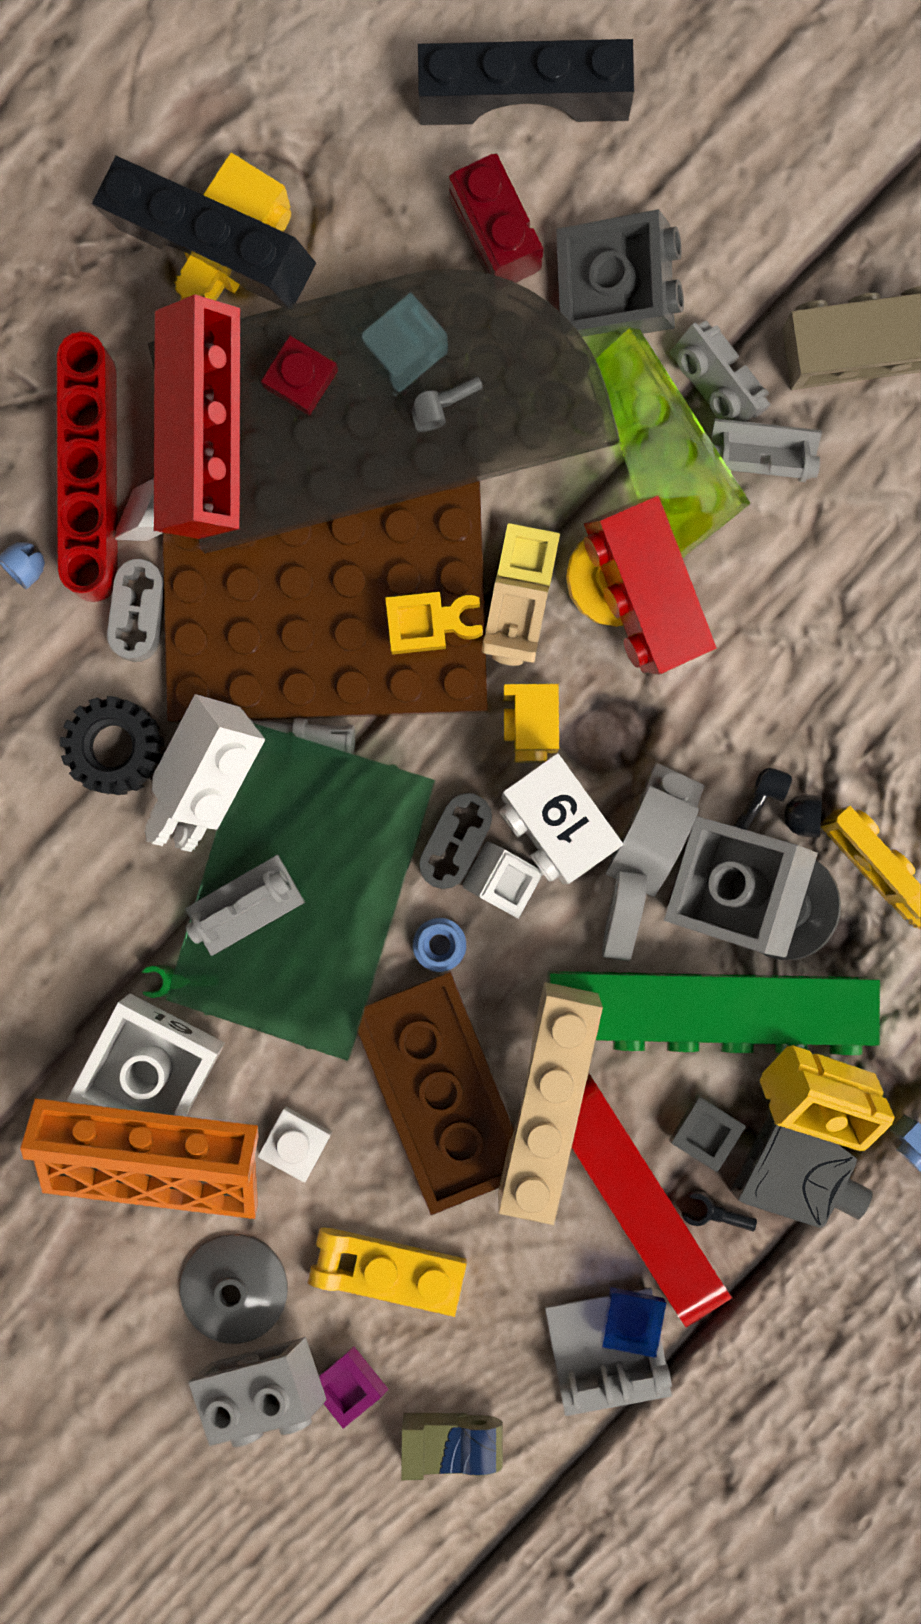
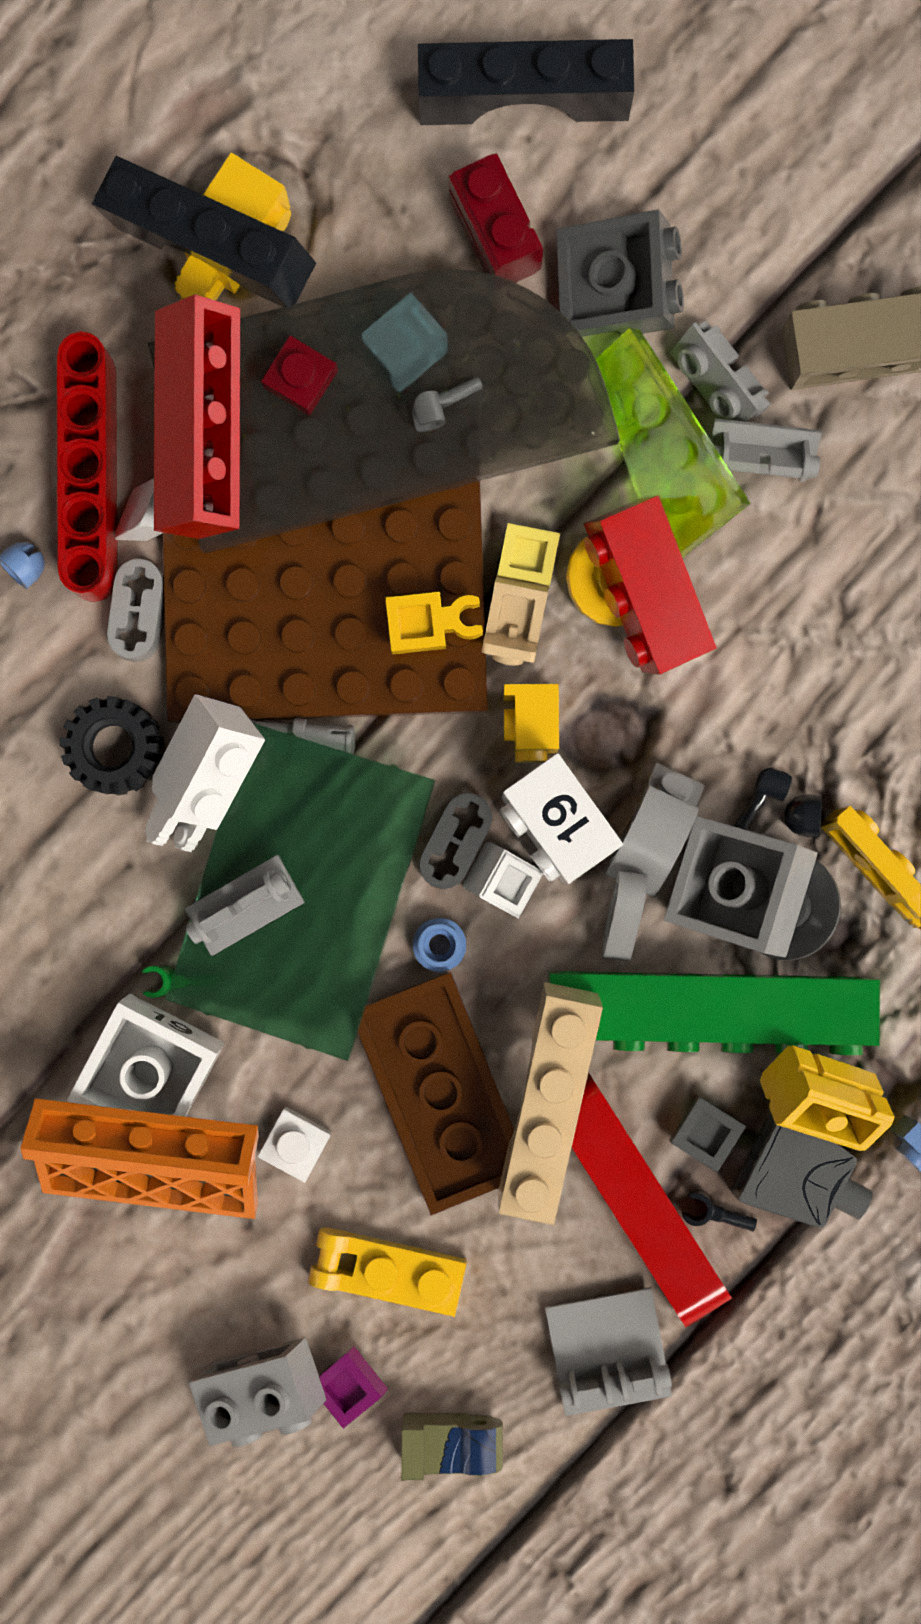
(249, 1267): dark grey dish -> none
(633, 1322): clear blue plate -> none

